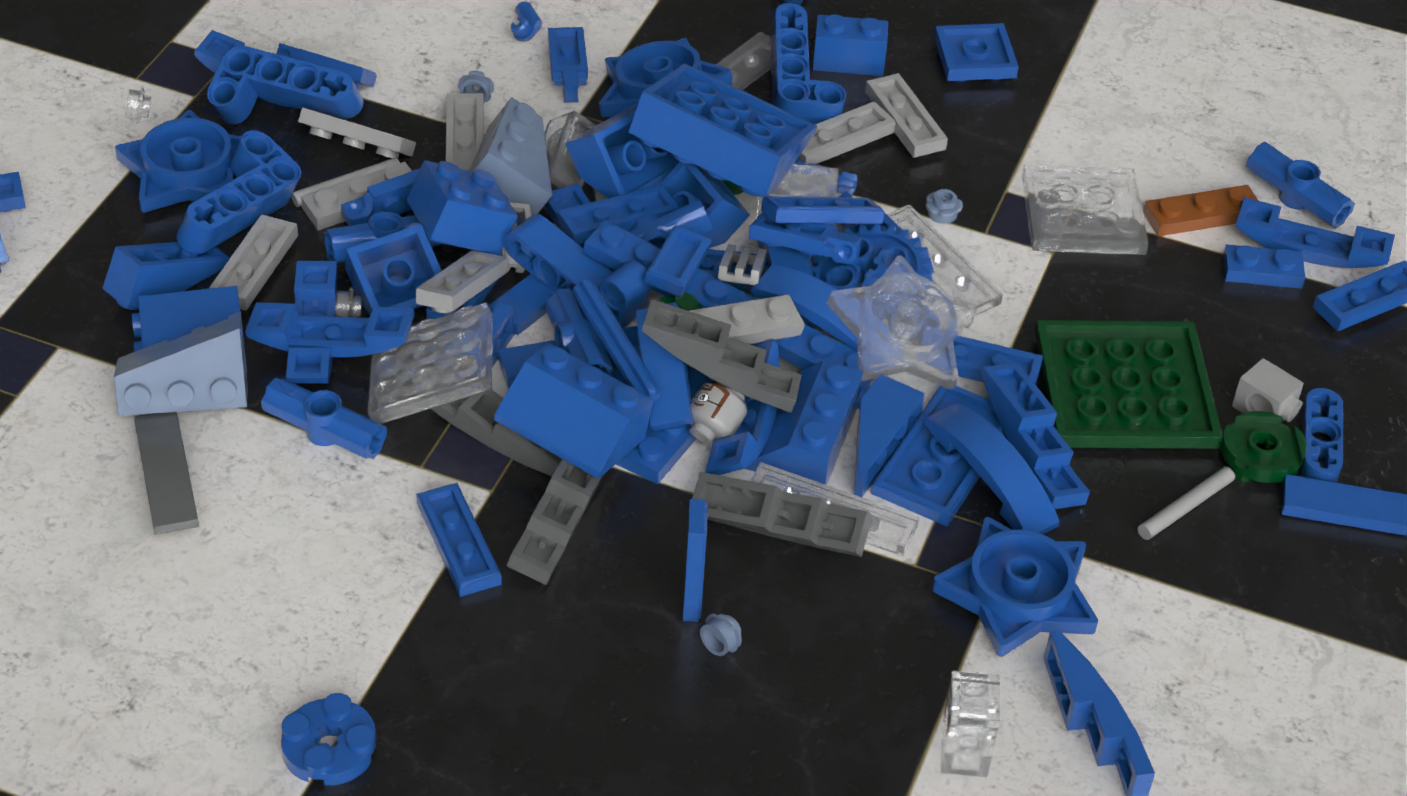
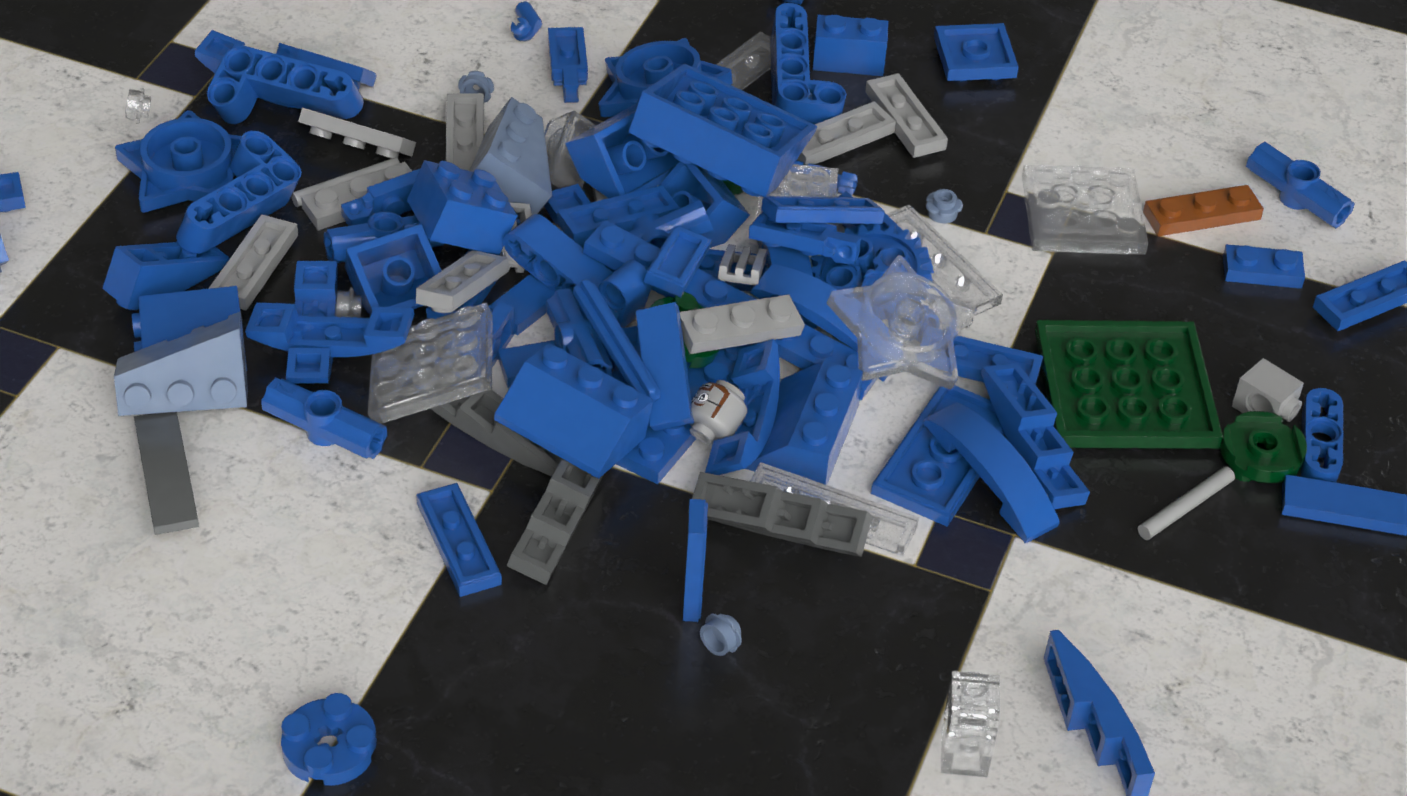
(706, 347): dark grey slope -> none
(884, 419): blue slope -> none
(1020, 586): blue plate -> none
(1319, 246): blue slope -> none

